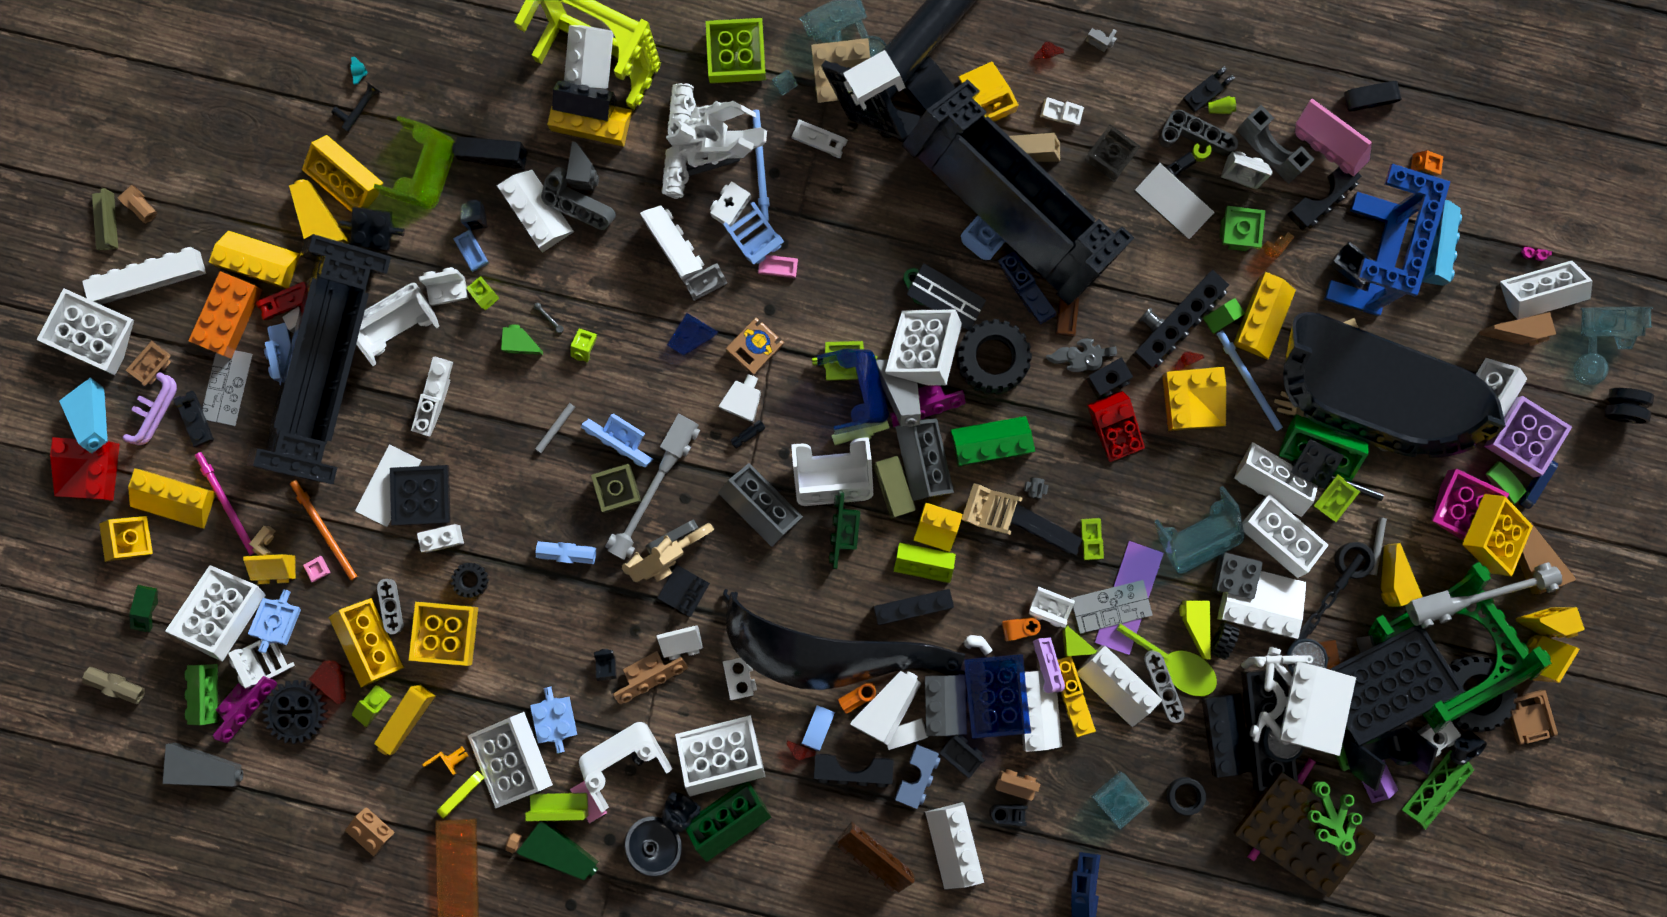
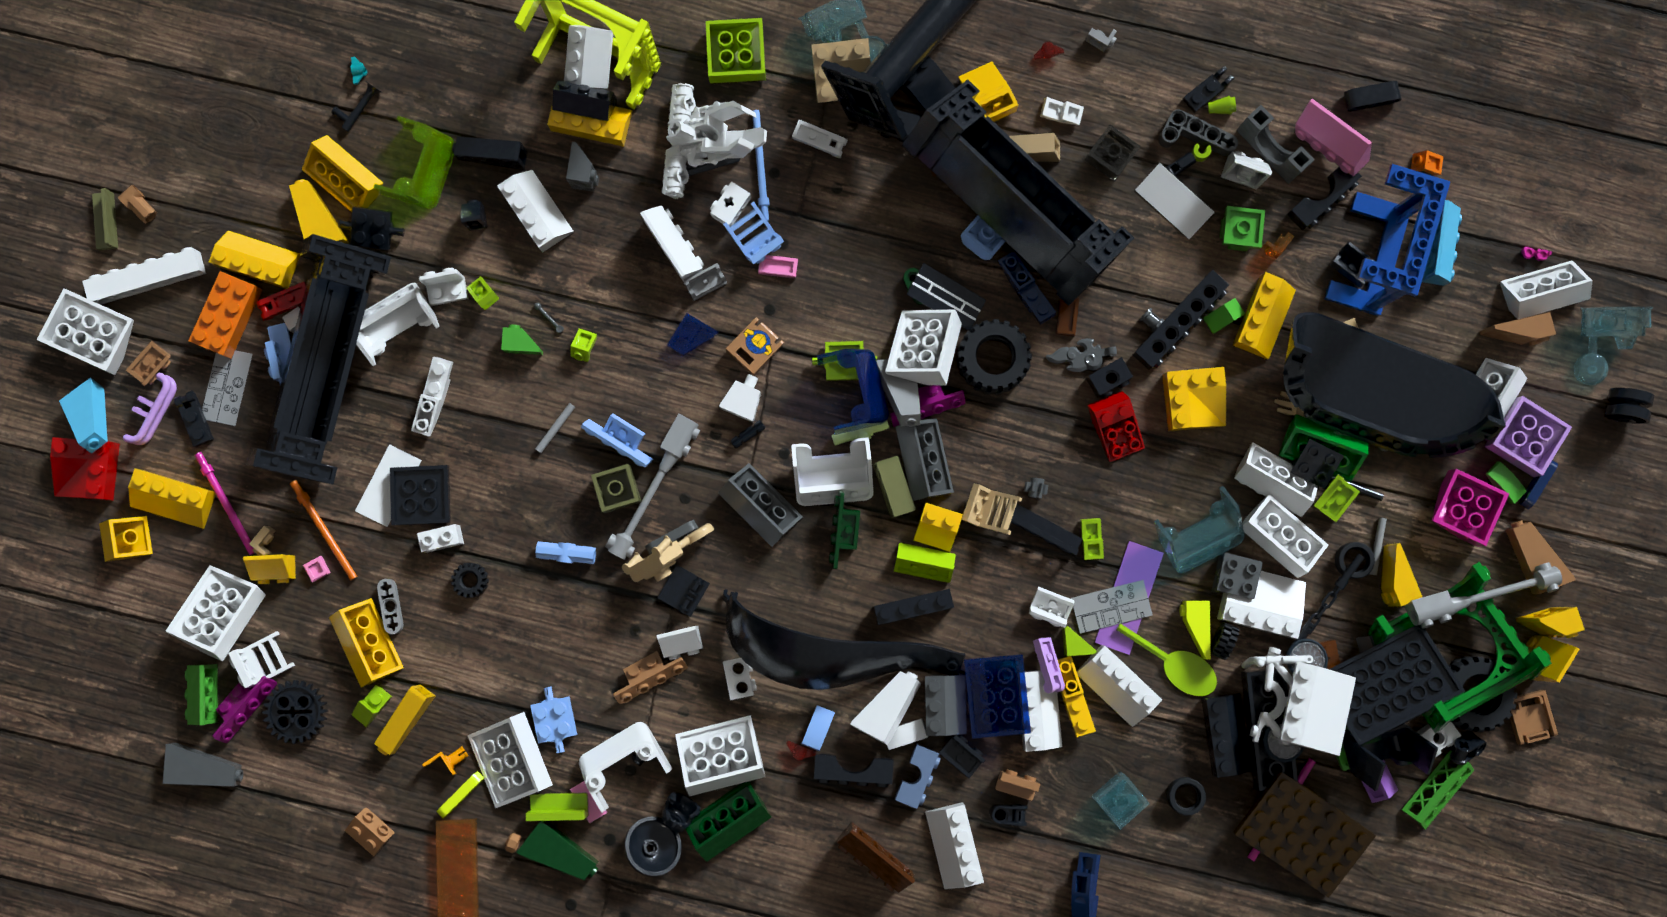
(113, 685): dark tan piece -> none
(142, 607): dark green slope -> none
(274, 621): light blue plate -> none
(330, 680): clear red slope -> none
(443, 633): yellow slope -> none
(471, 250): medium blue tile -> none
(574, 203): dark grey beam -> none
(605, 665): black bracket -> none
(784, 82): clear light blue slope -> none
(856, 698): orange piece -> none
(872, 78): white panel -> none
(977, 641): white arm -> none
(992, 441): green slope -> none
(1016, 628): orange piece -> none
(1164, 686): light grey beam -> none
(1187, 359): clear red piece -> none
(1229, 348): light blue bar -> none
(1336, 820): bright green plant -> none
(1497, 535): yellow slope -> none

